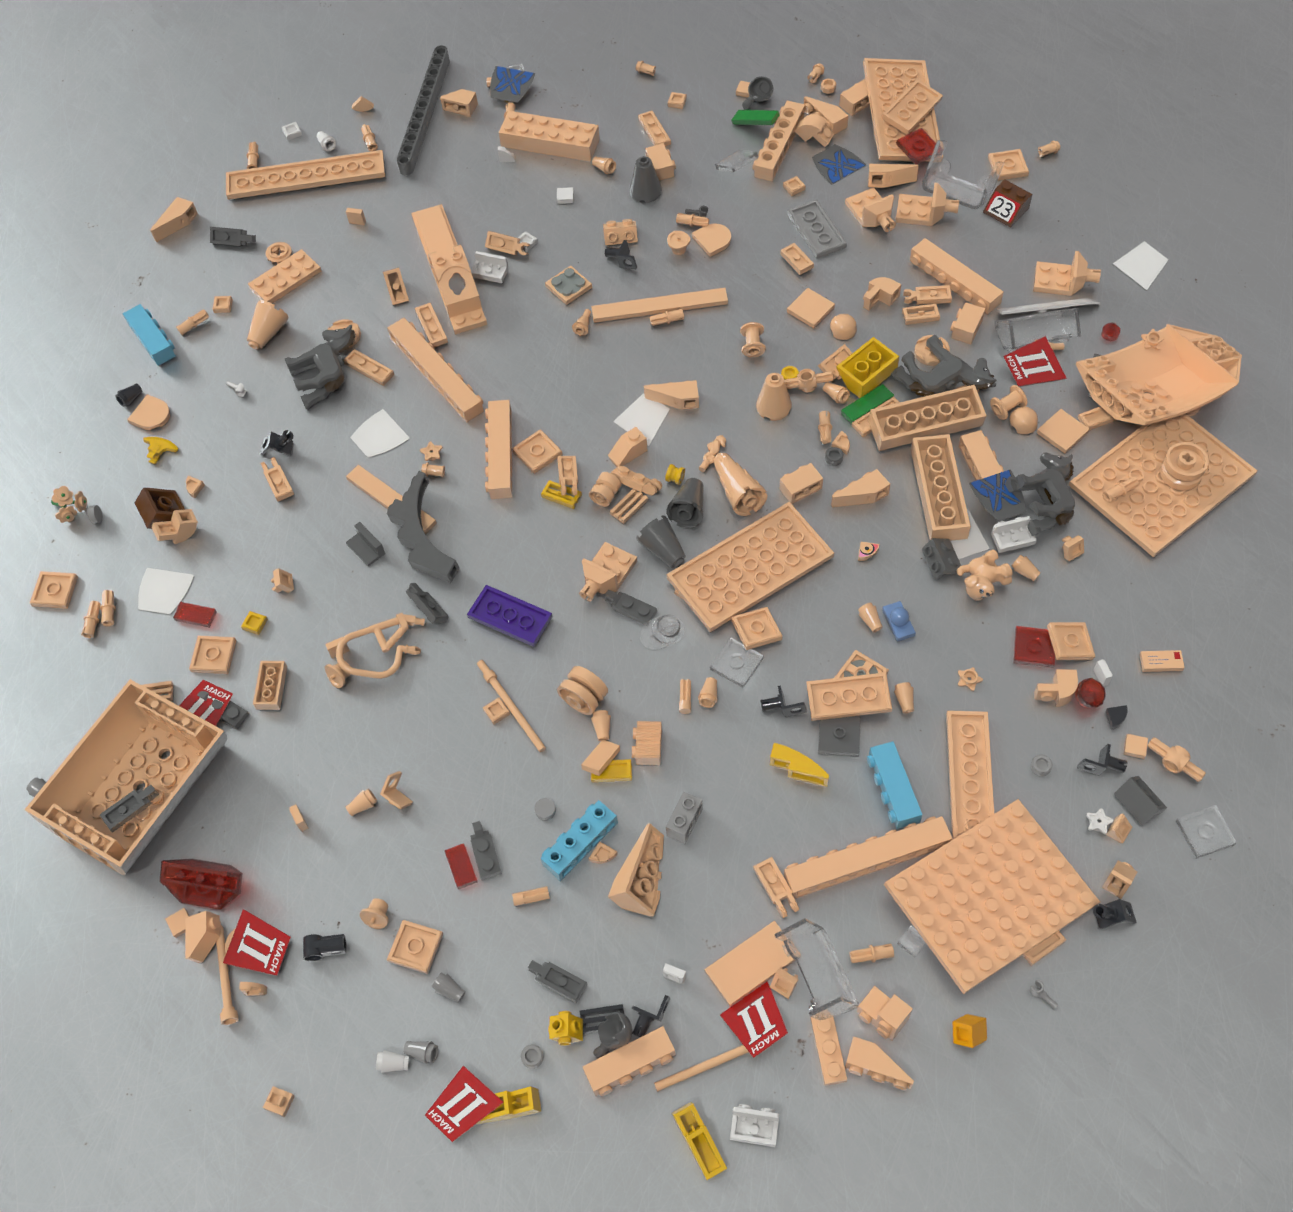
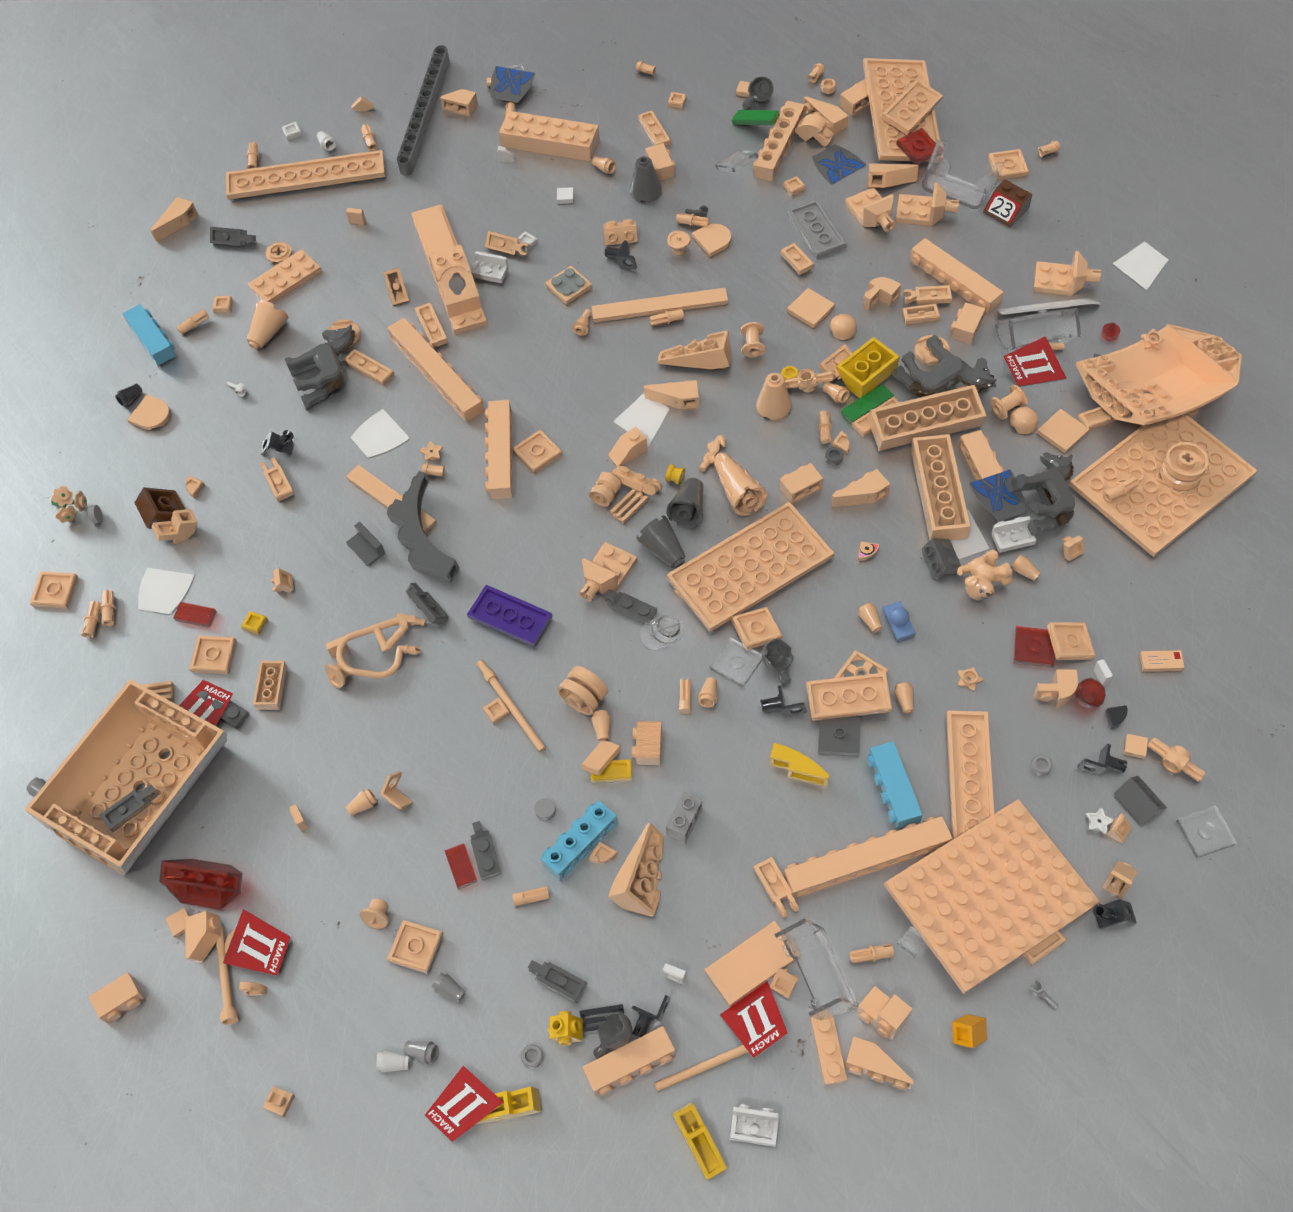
(117, 998): none -> light nougat brick
(157, 447): yellow piece -> none
(317, 946): black piece -> none
(556, 496): yellow tile -> none
(567, 473): light nougat hinge -> none
(704, 354): none -> light nougat wedge
(778, 657): none -> dark grey hair

